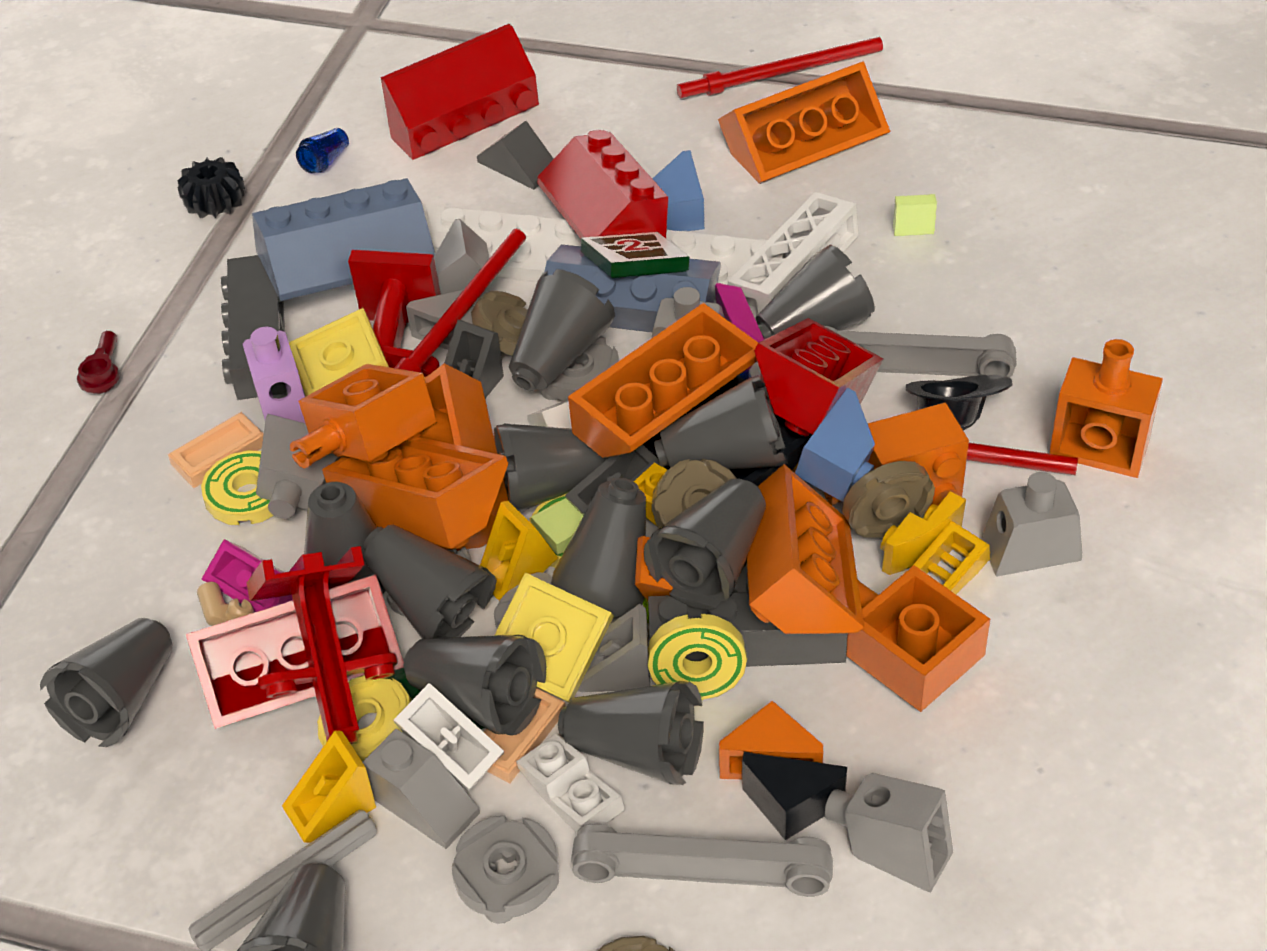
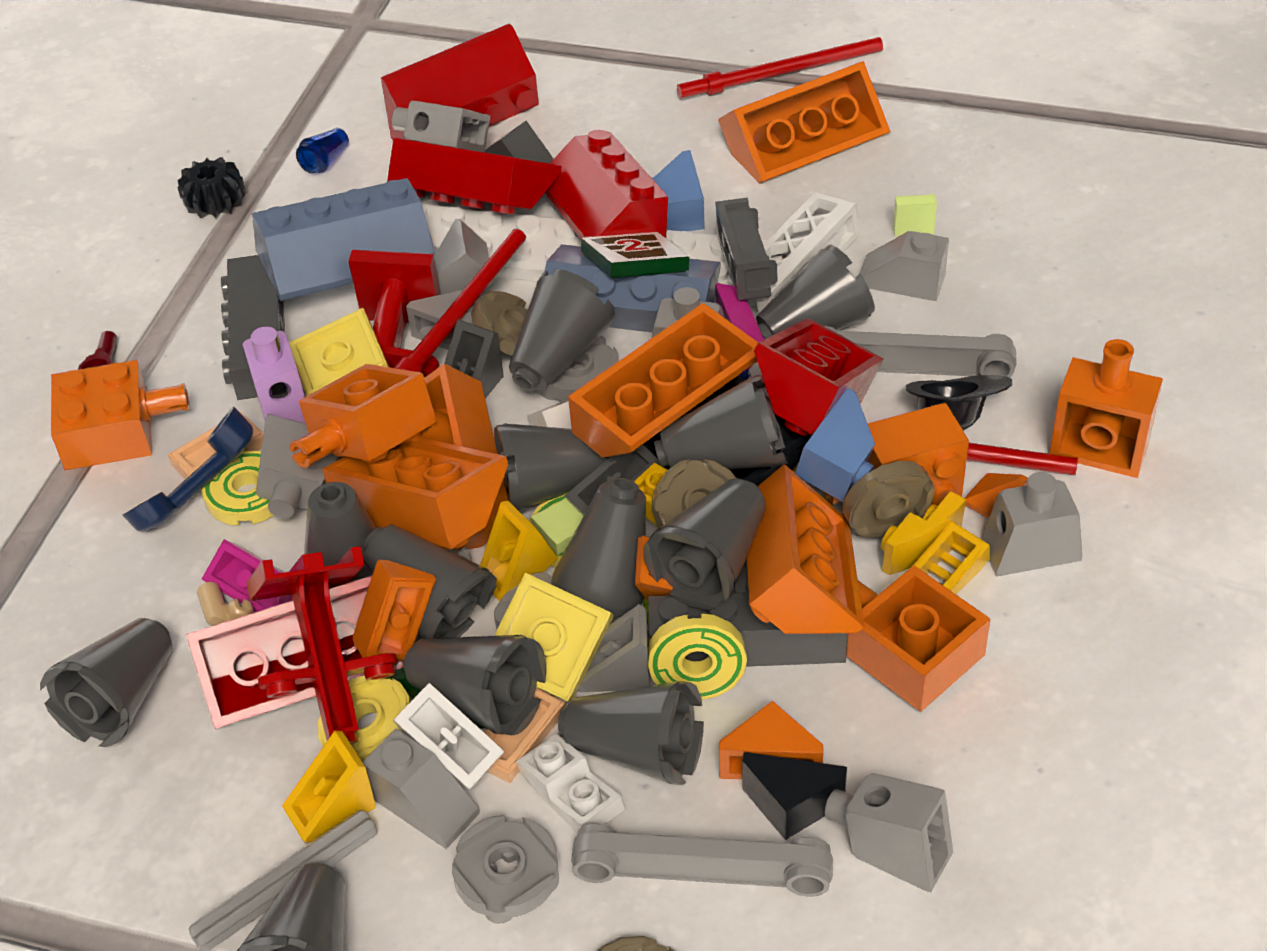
(107, 413): none -> orange brick
(229, 442): none -> dark blue piece
(392, 609): none -> orange slope
(442, 125): none -> light grey torso
(471, 175): none -> red slope
(743, 249): none -> dark grey container
(908, 265): none -> light grey slope
(984, 494): none -> orange slope

